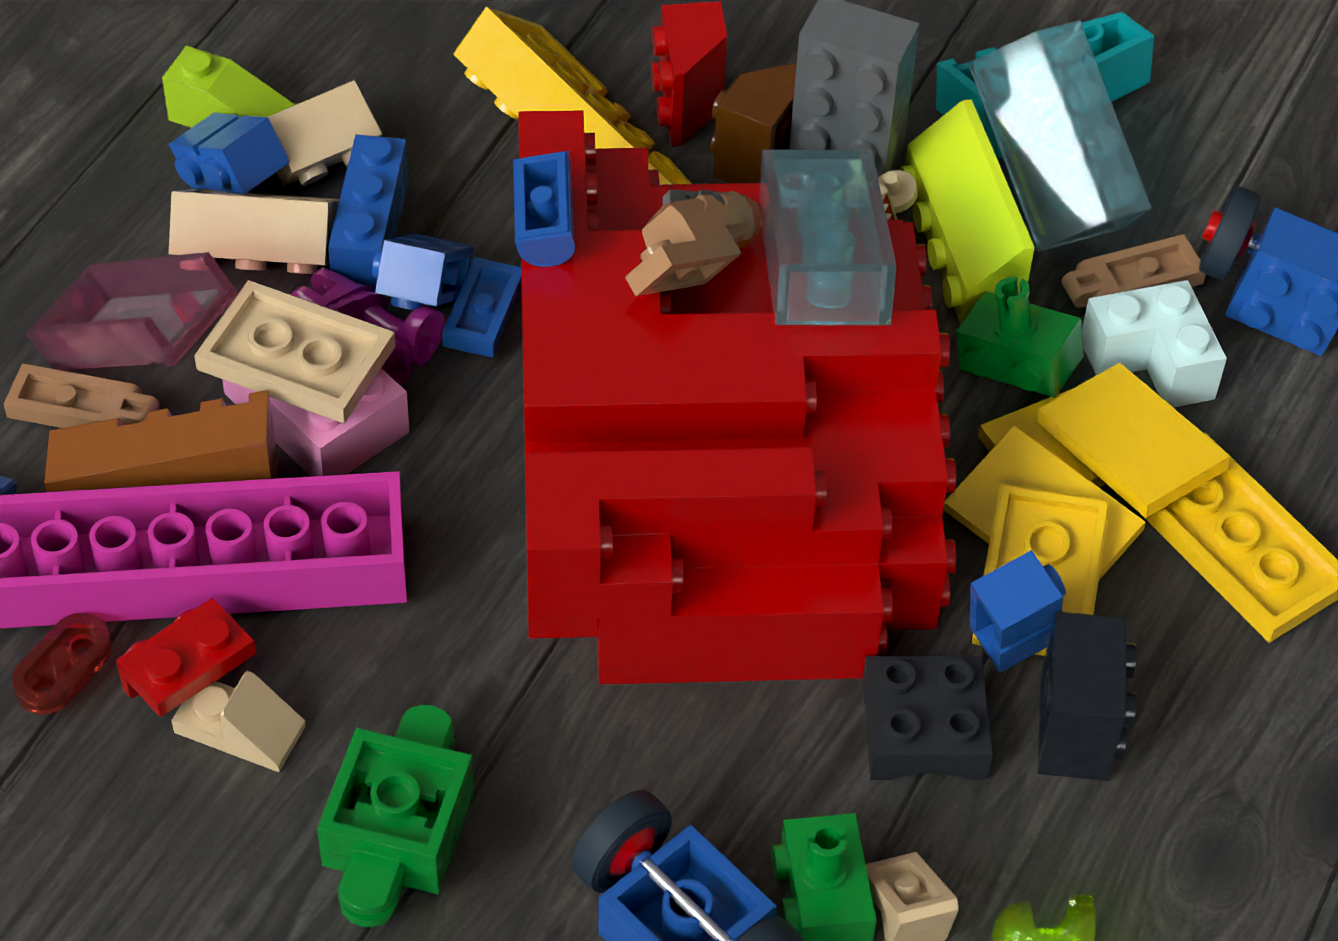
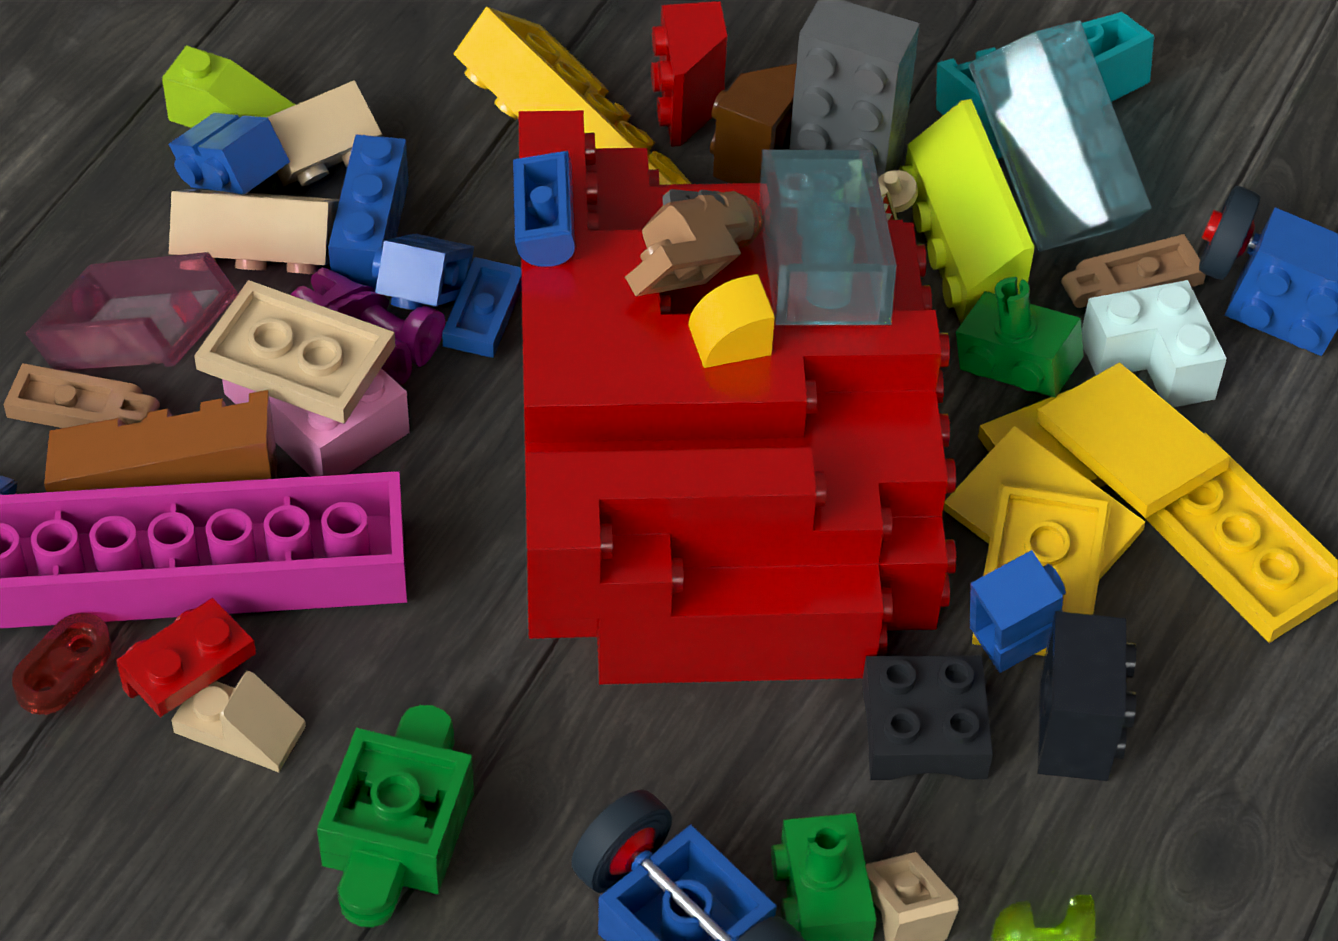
(733, 323): none -> yellow brick

